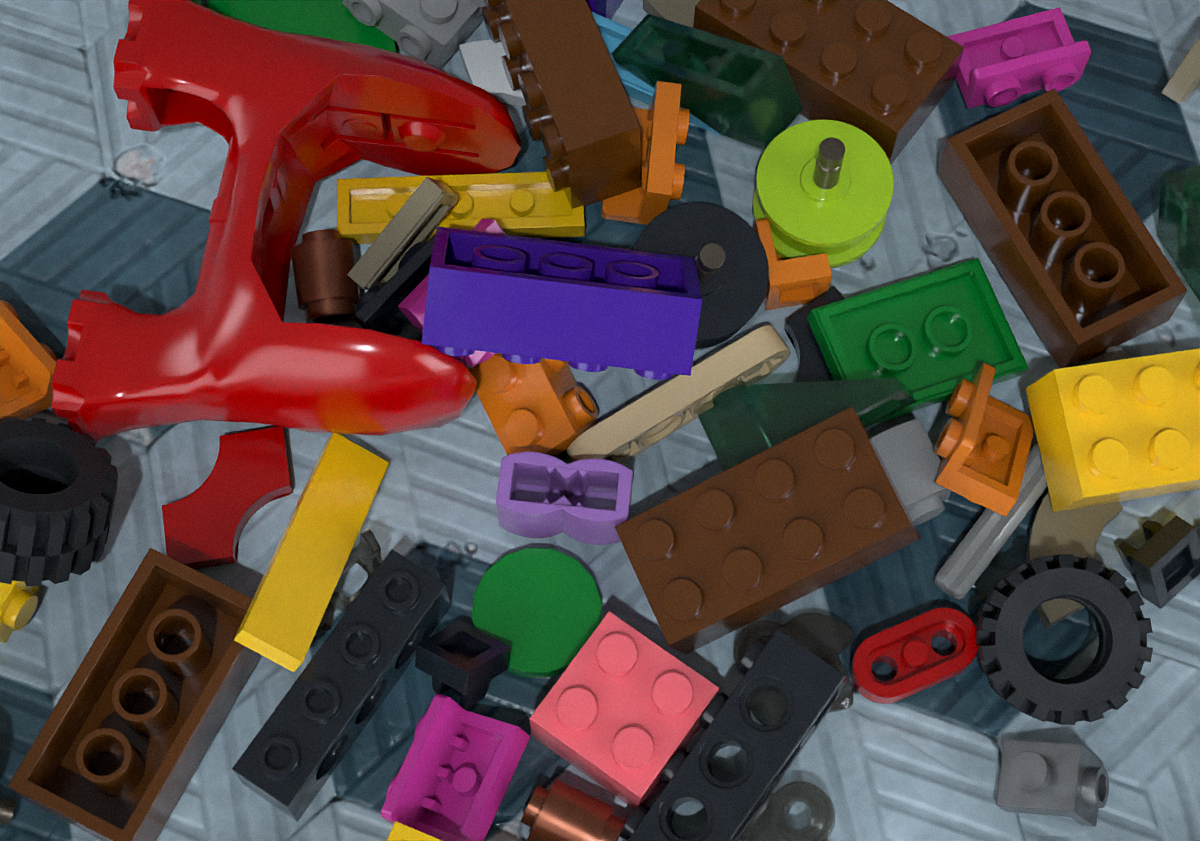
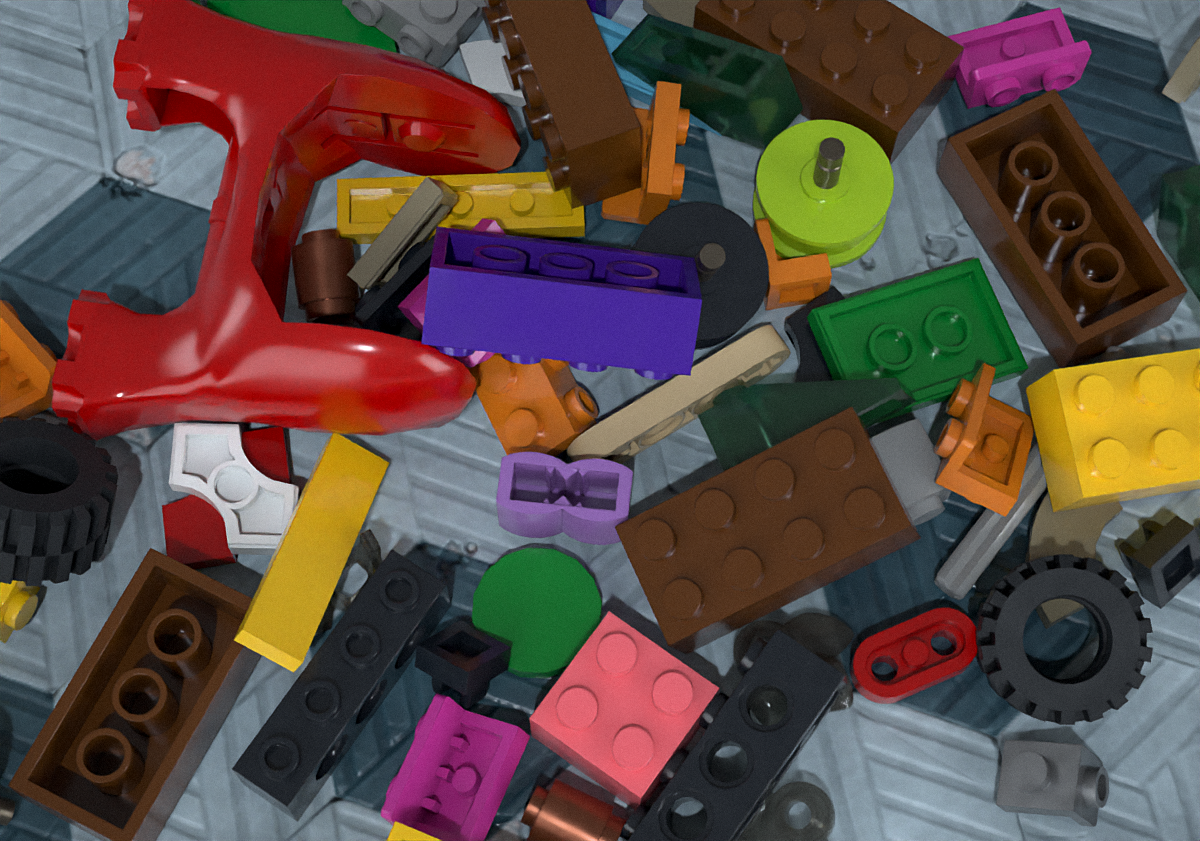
(213, 466): none -> white tile

